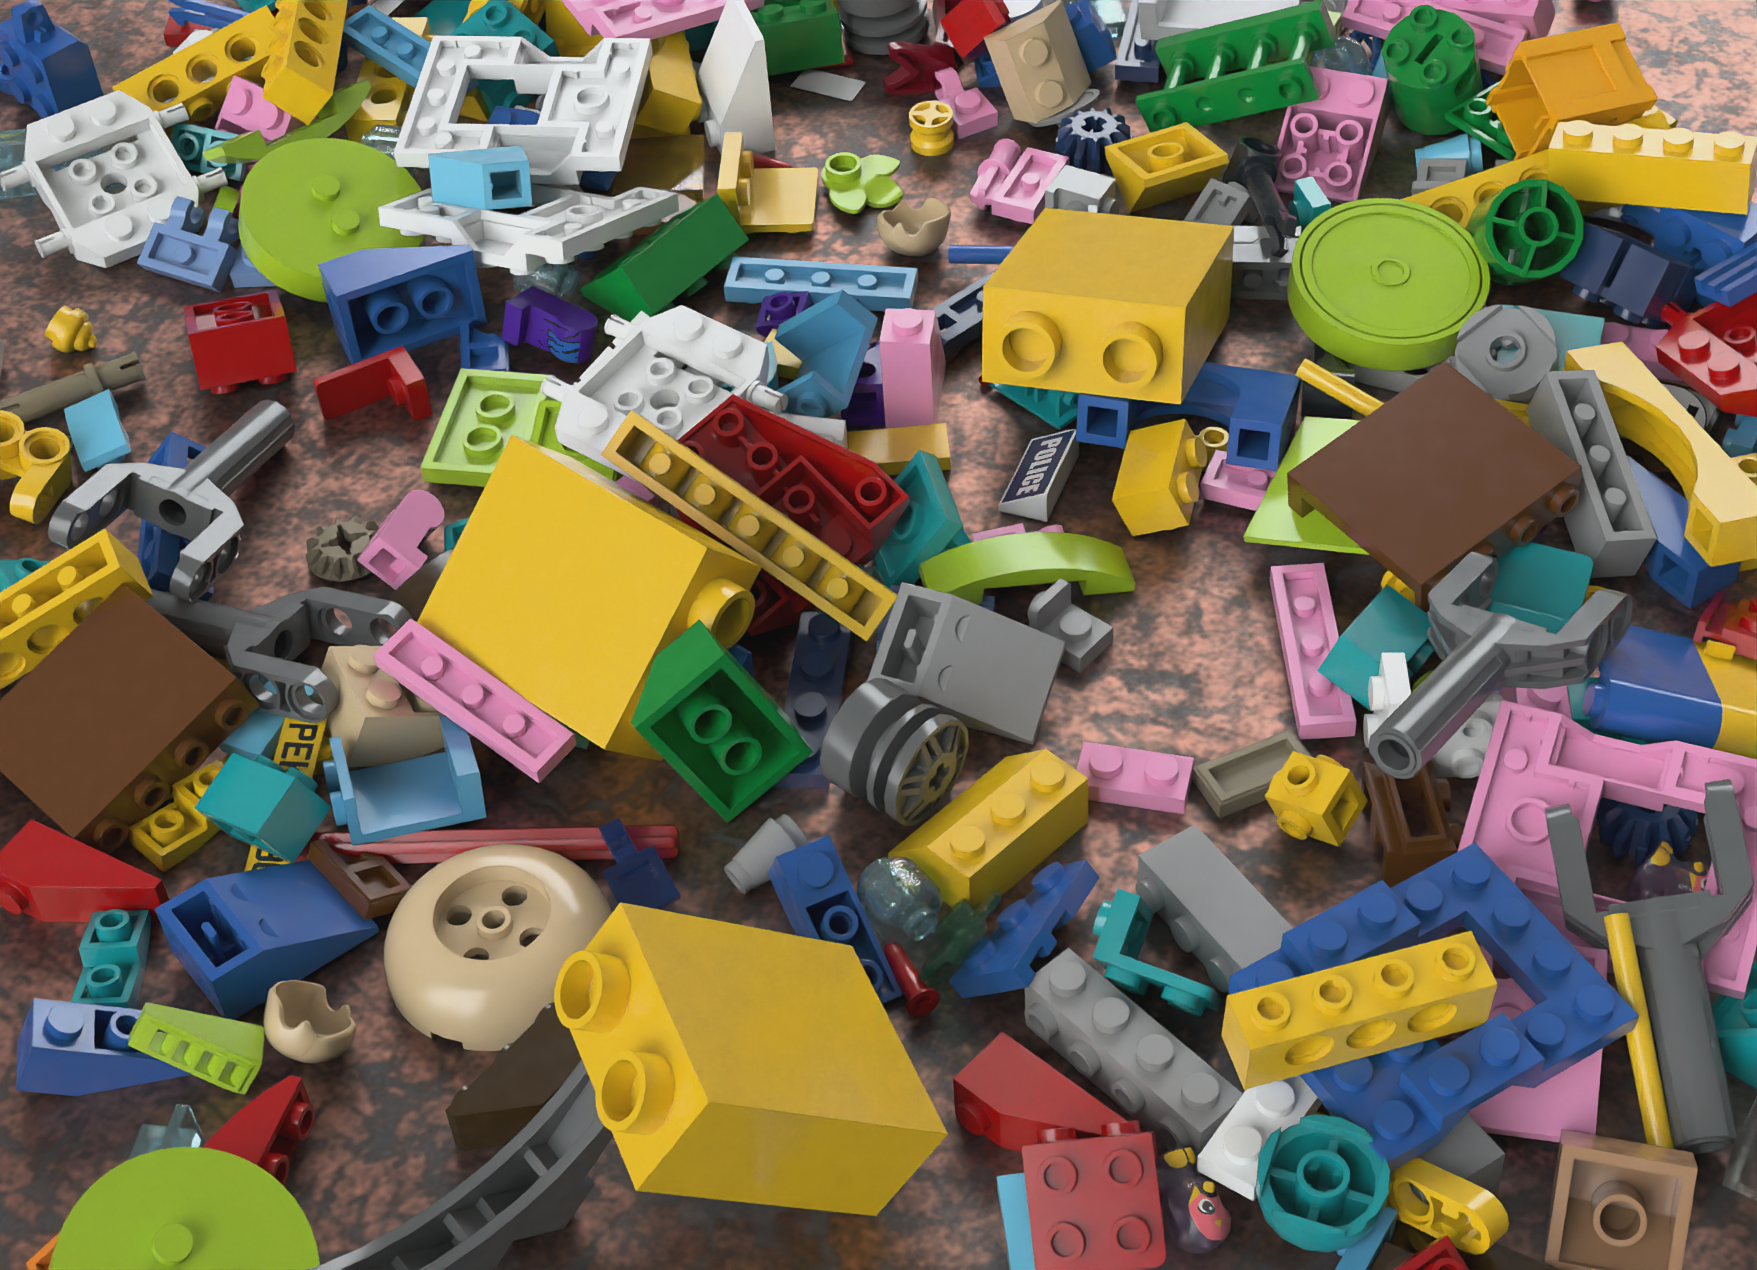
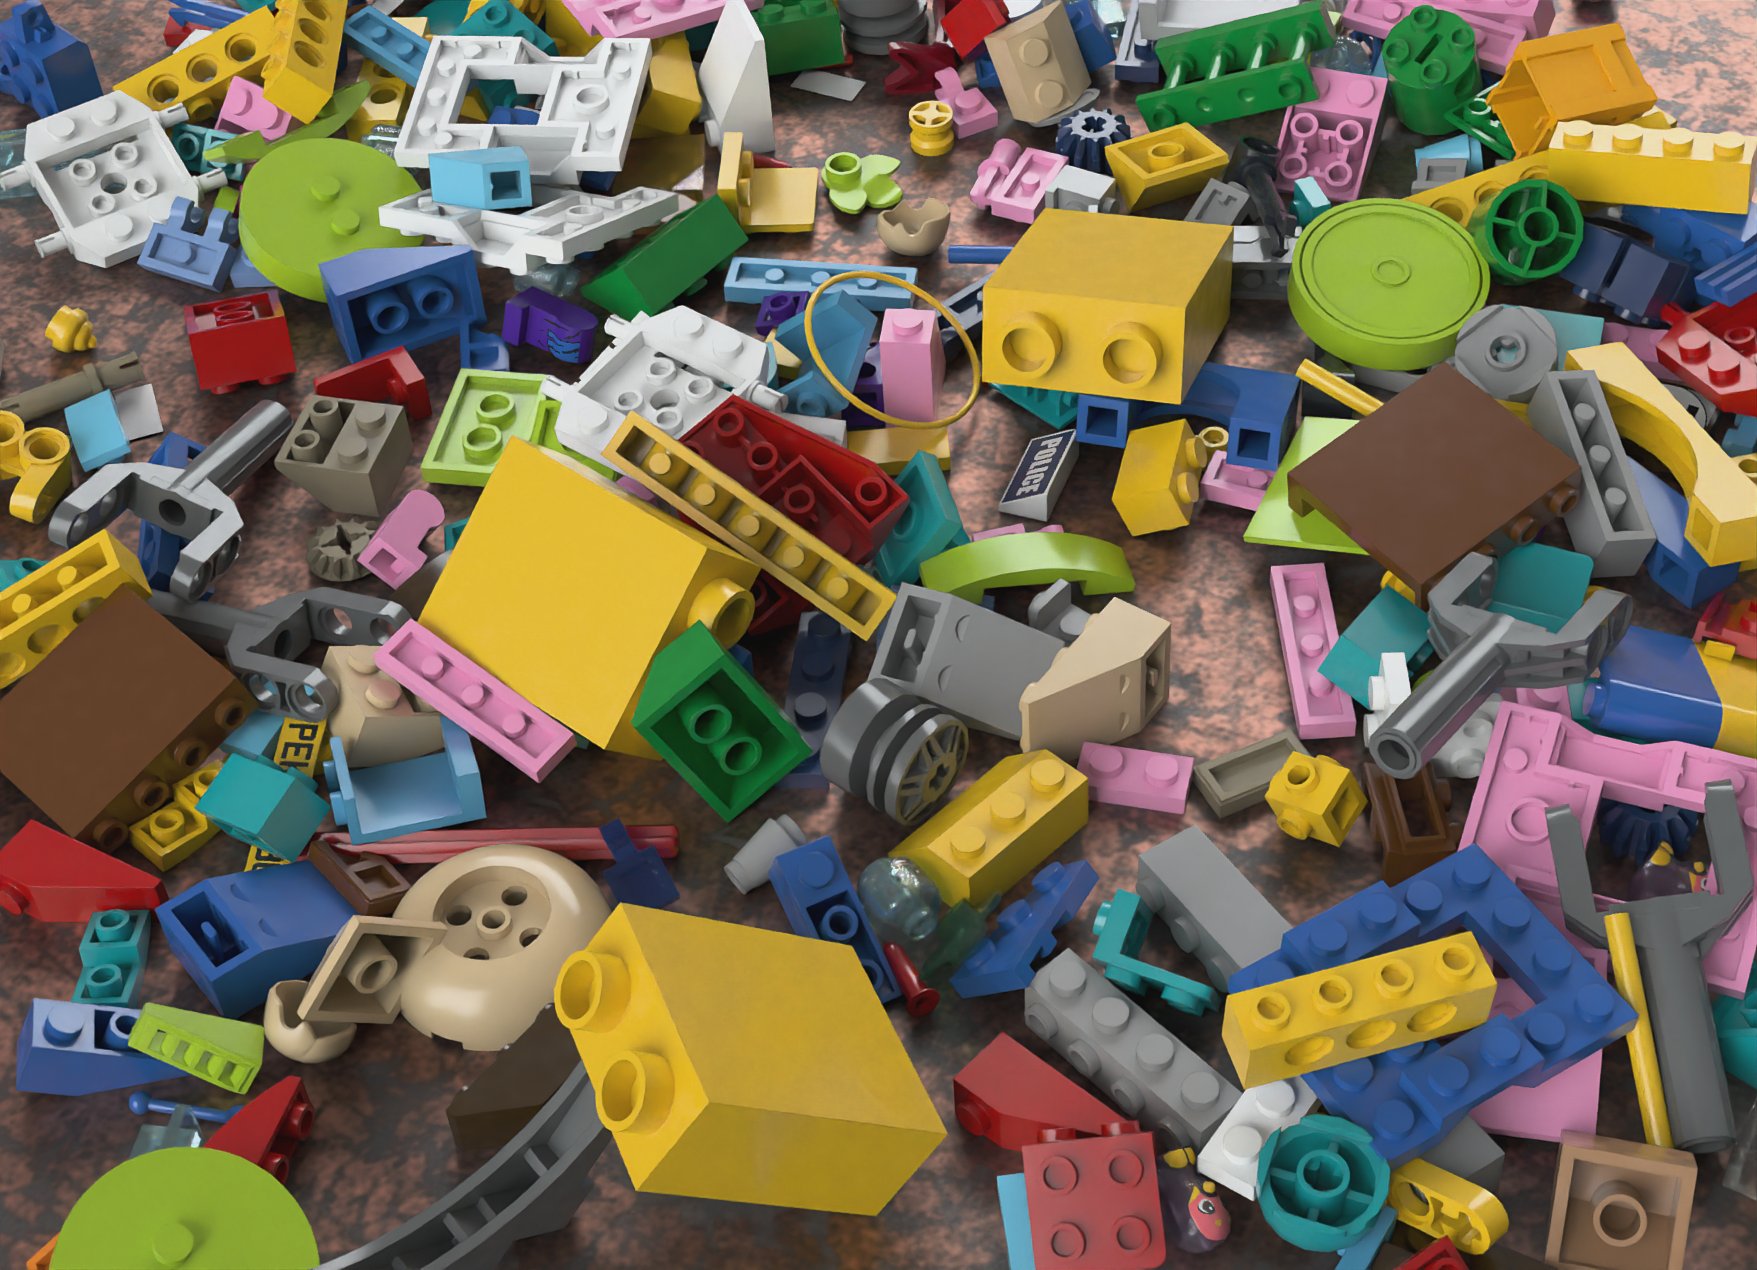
(138, 411): none -> white sticker
(142, 1102): none -> blue hinge
(347, 453): none -> dark tan slope
(359, 968): none -> tan slope
(854, 400): none -> yellow piece
(1100, 684): none -> tan slope

